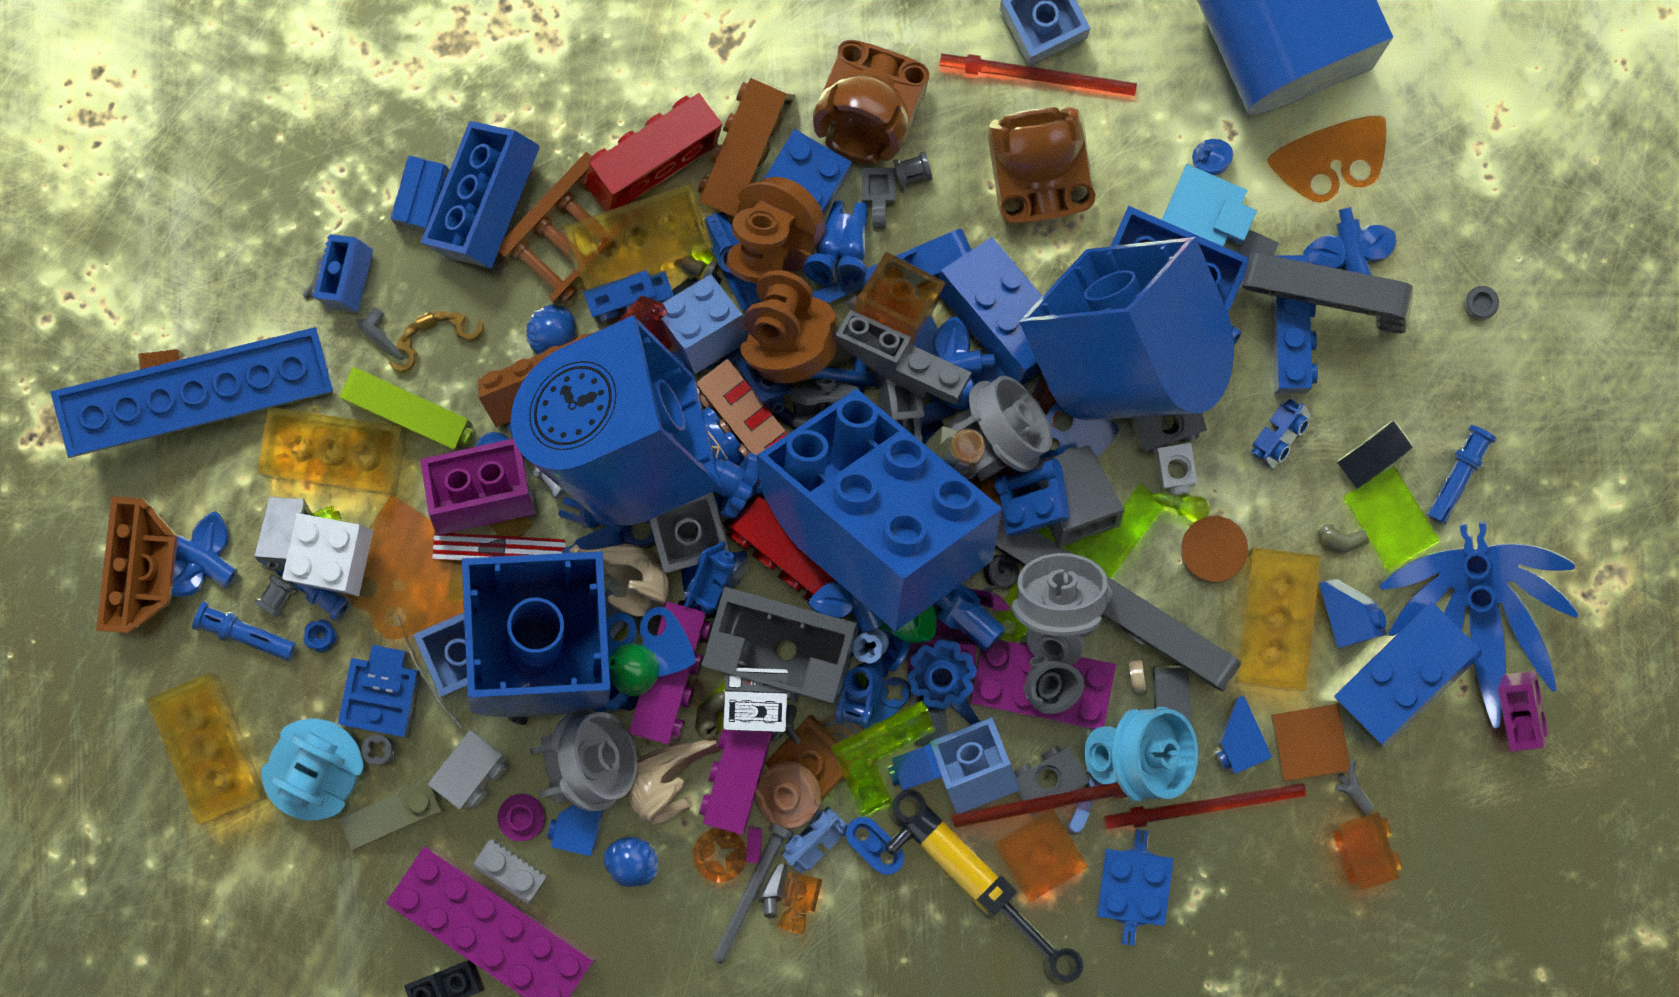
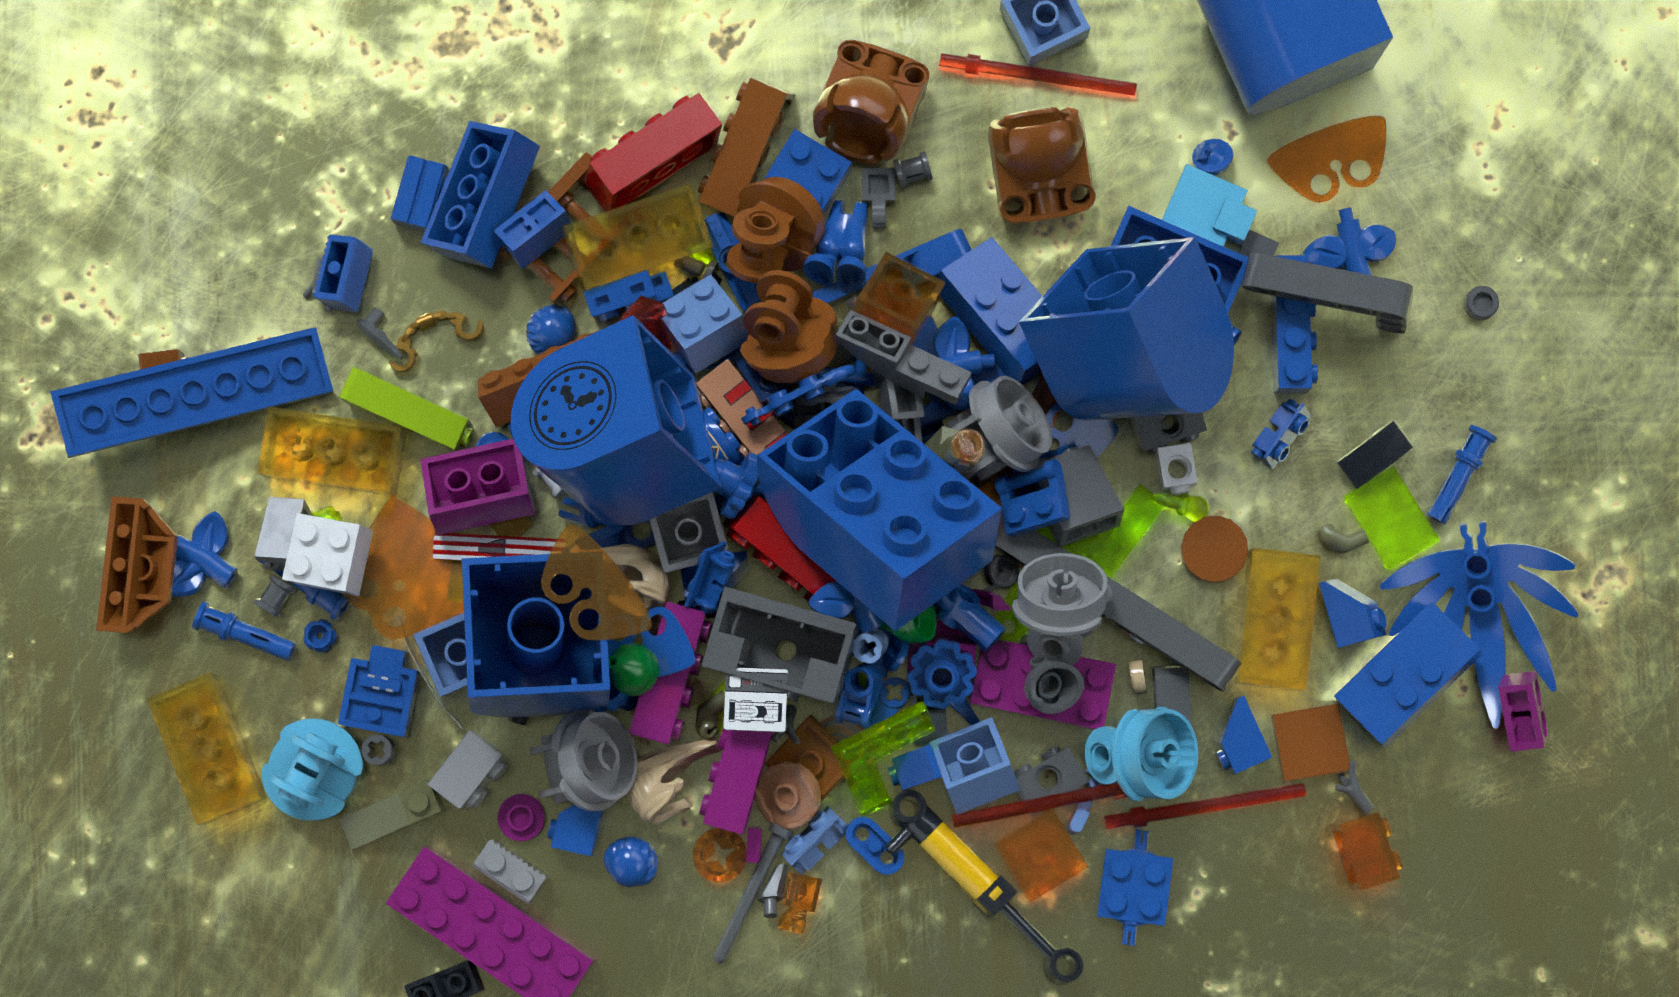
(533, 229): none -> blue hinge
(612, 594): none -> clear orange piece
(809, 388): none -> blue piece

